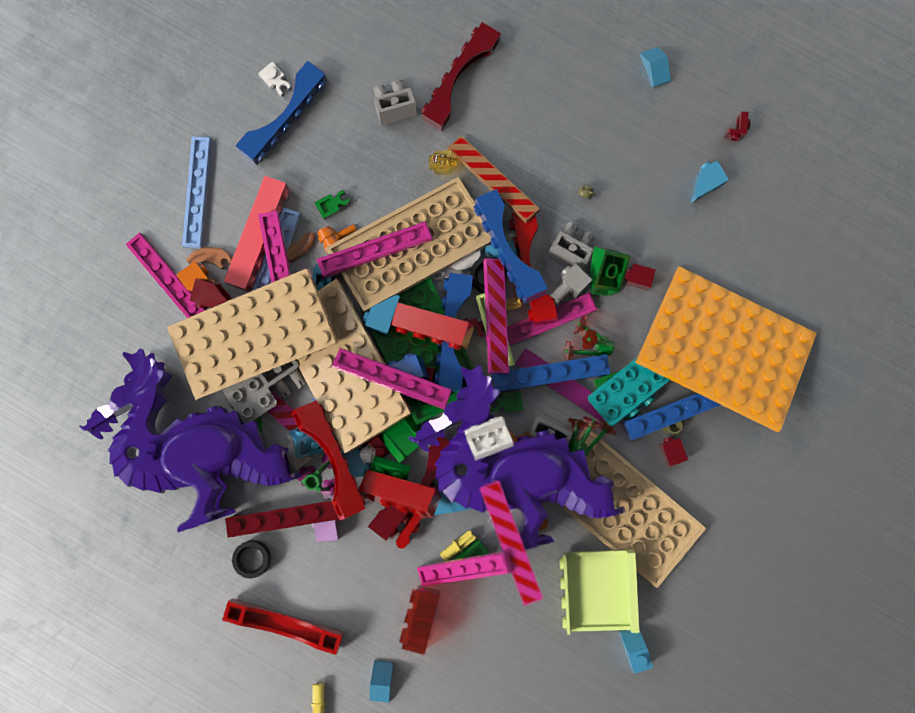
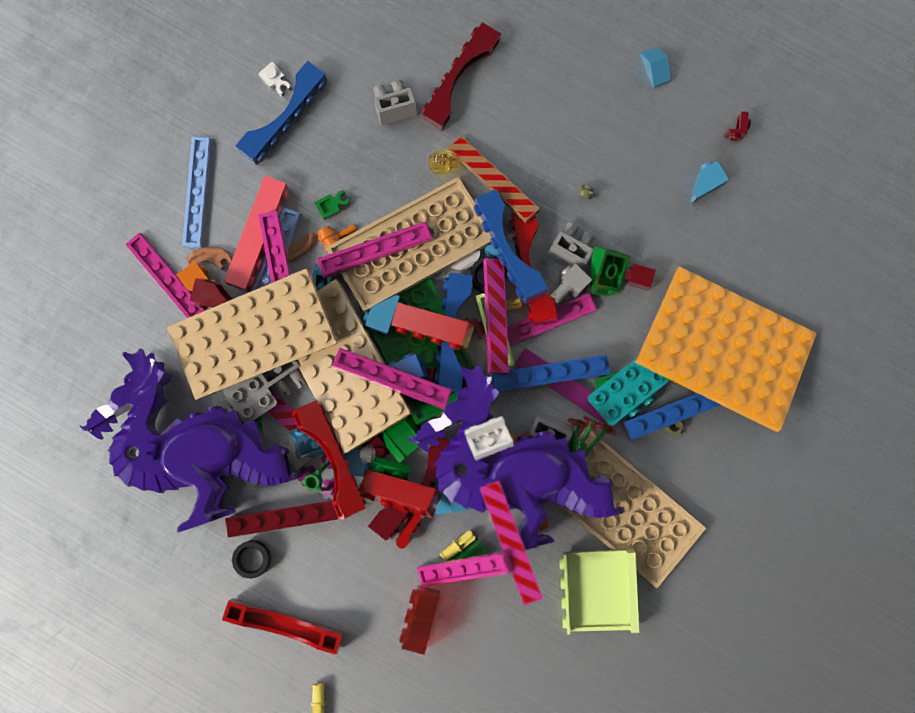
(326, 531): lavender panel -> none
(381, 681): dark azure slope -> none
(510, 402): green plate -> none
(590, 339): plant -> none
(636, 651): dark azure slope -> none
(673, 451): dark red brick -> none

